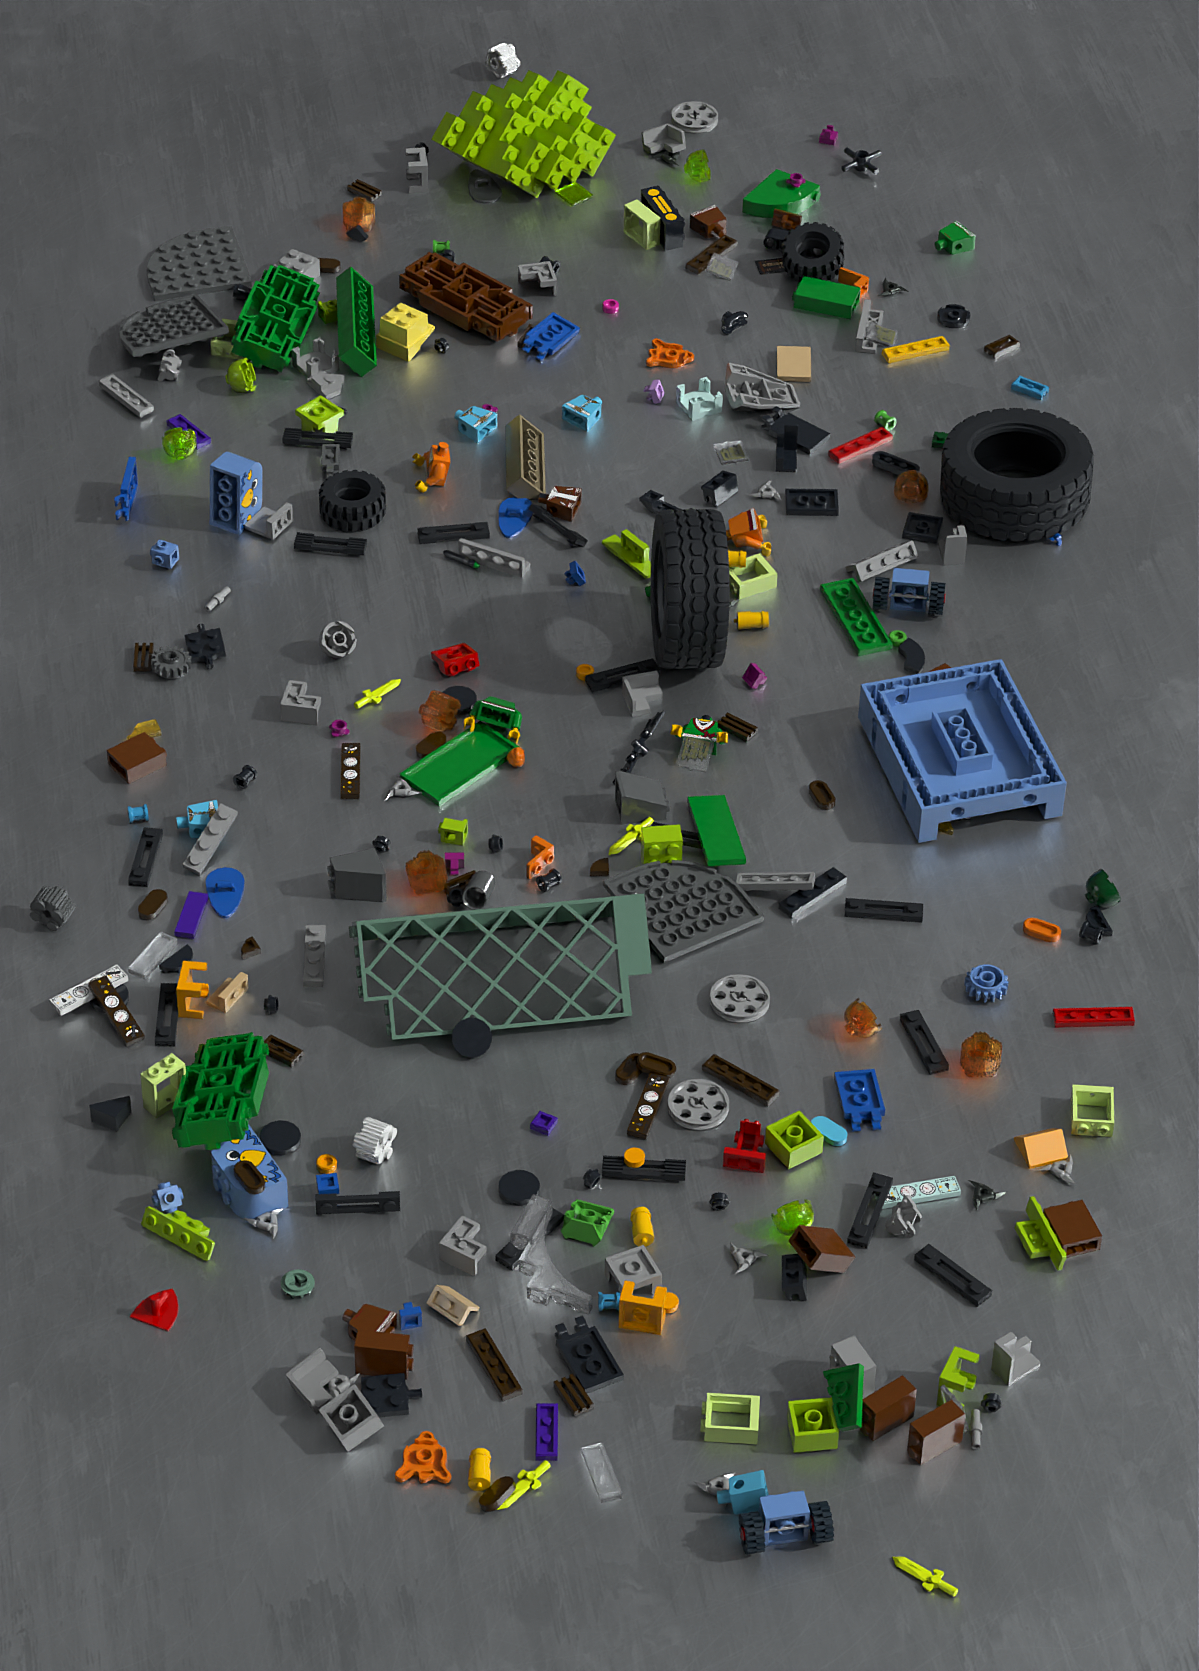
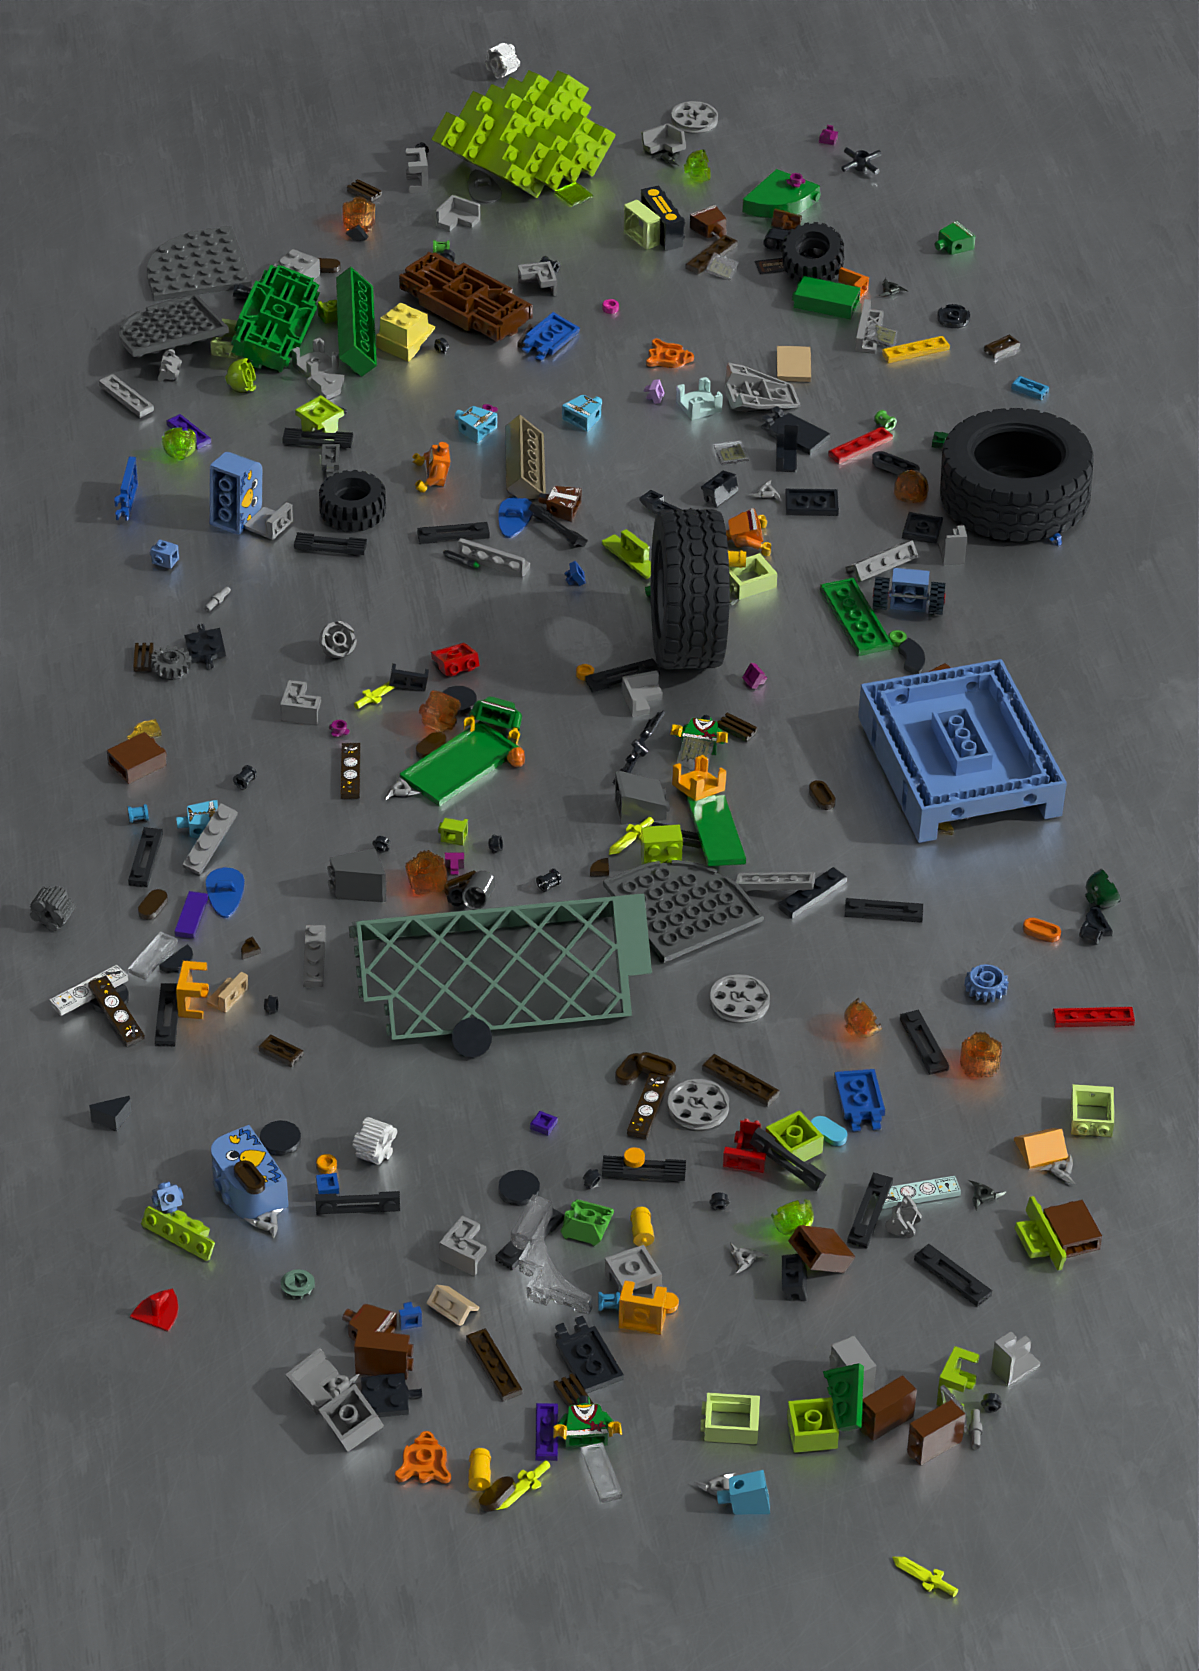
(154, 1101): yellowish green window -> none
(220, 1091): green piece -> none
(408, 679): none -> black hinge
(457, 211): none -> light grey panel
(543, 855): orange bracket -> none
(586, 1425): none -> torso
(699, 782): none -> light orange panel
(732, 321): black piece -> none
(750, 620): yellow piece -> none
(785, 1520): brick -> none
(810, 1175): none -> black container

